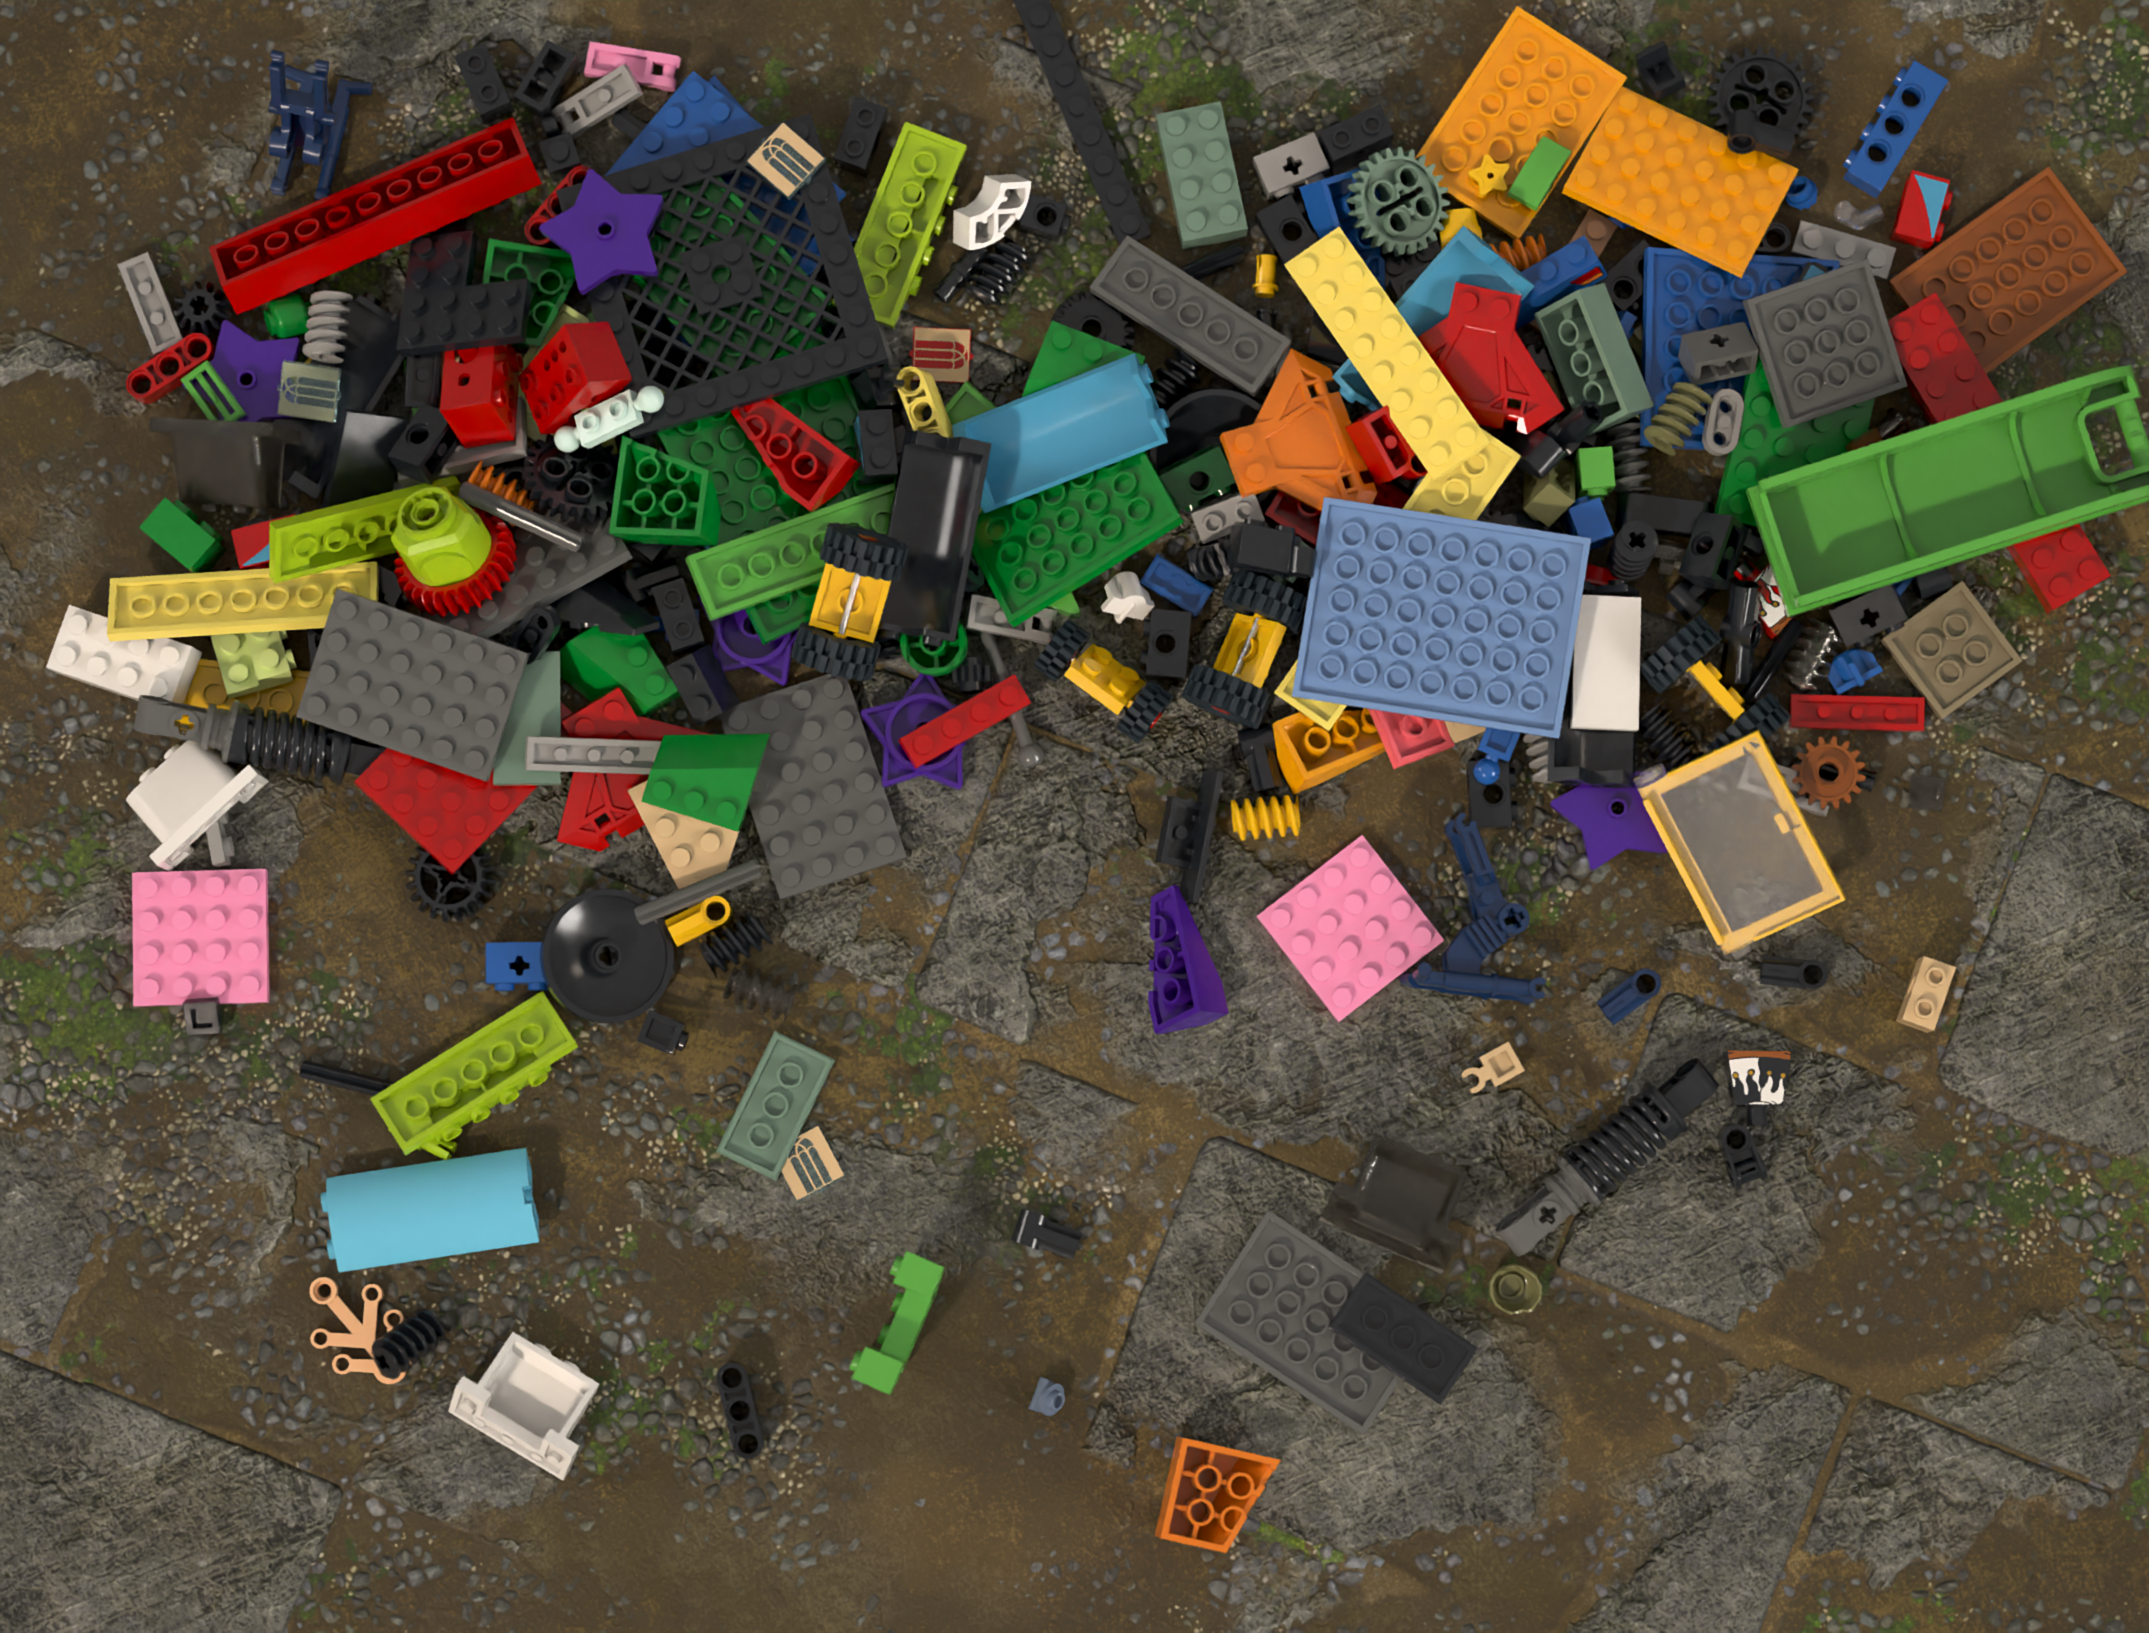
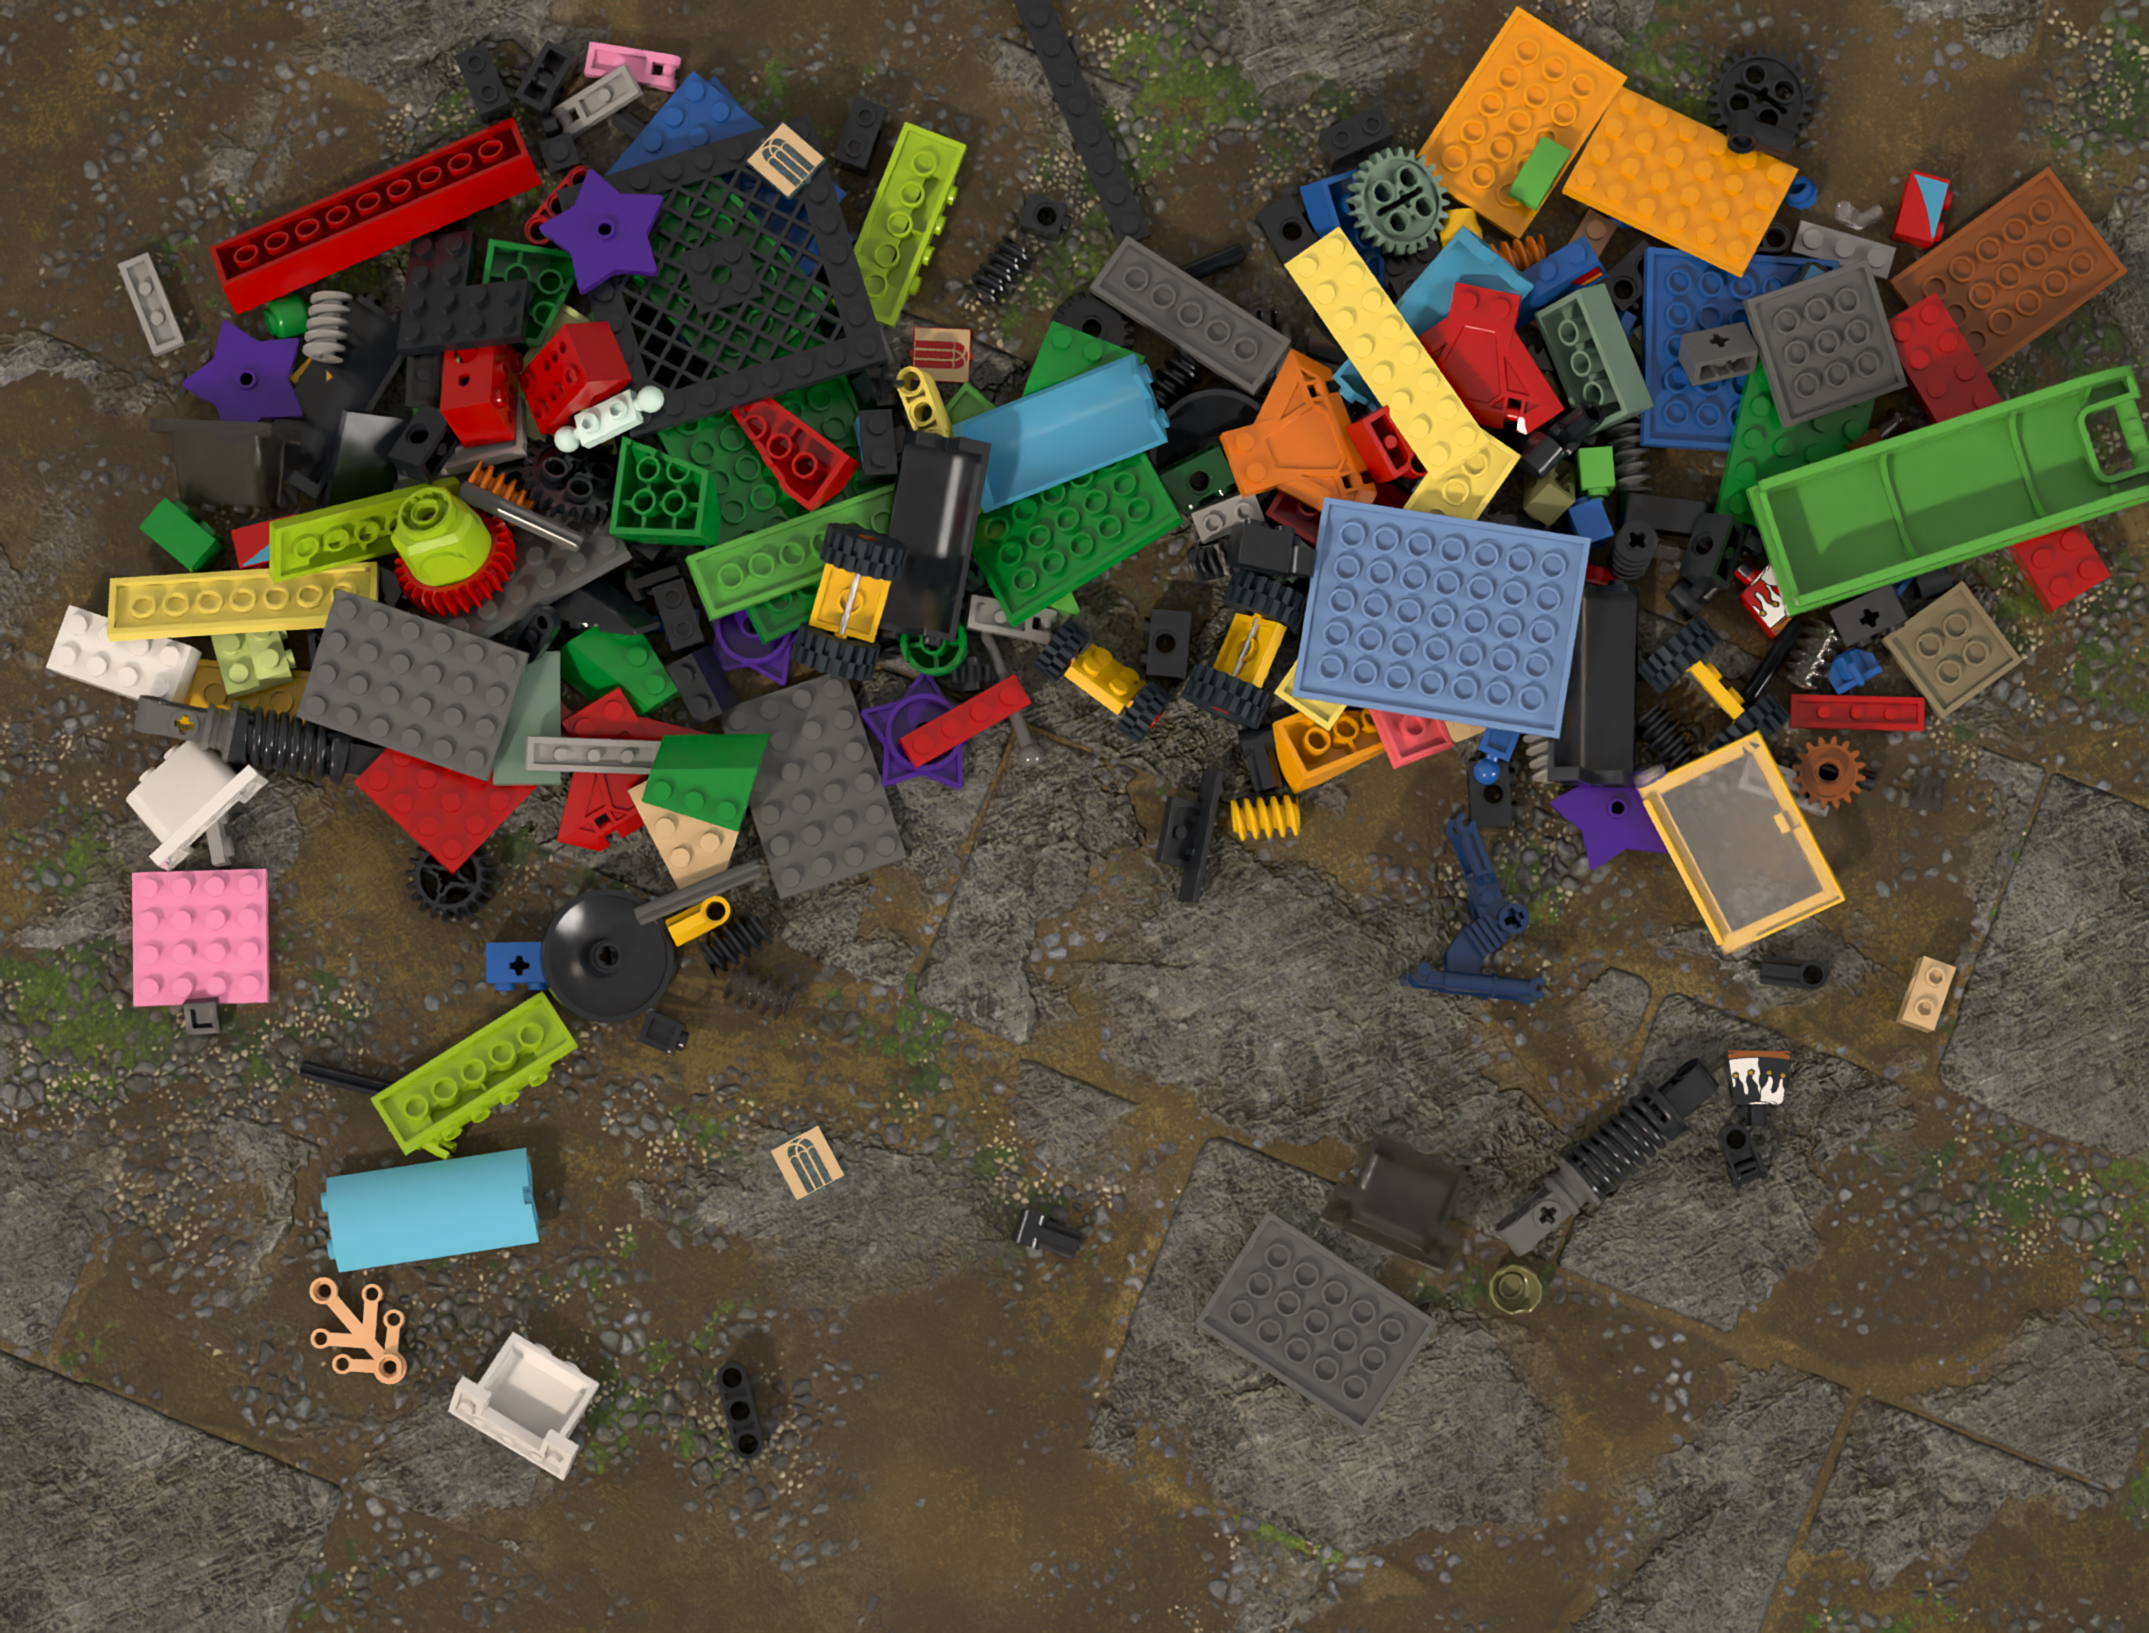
(155, 368): red beam -> none
(197, 373): bright green tile -> none
(200, 295): black gear -> none
(308, 120): dark blue piece -> none
(309, 391): clear light blue piece -> none
(407, 1343): black piece -> none
(775, 1105): sand green tile -> none
(883, 1366): bright green wedge -> none
(959, 274): black pin -> none
(992, 212): white brick -> none
(1047, 1397): sand blue plate -> none
(1126, 597): white piece -> none
(1176, 585): blue plate -> none
(1185, 979): dark purple wedge -> none
(1201, 175): sand green brick -> none
(1210, 1493): orange wedge -> none
(1265, 276): yellow pin -> none
(1300, 153): light grey brick -> none
(1350, 928): bright pink plate -> none
(1402, 1338): black tile -> none
(1486, 184): yellow plate -> none
(1497, 1065): tan plate -> none
(1606, 664): white tile -> none
(1627, 997): dark blue piece -> none
(1659, 71): black bracket -> none
(1675, 416): olive piece -> none
(1723, 424): light grey plate -> none
(1740, 632): black piece -> none
(1925, 88): blue brick -> none

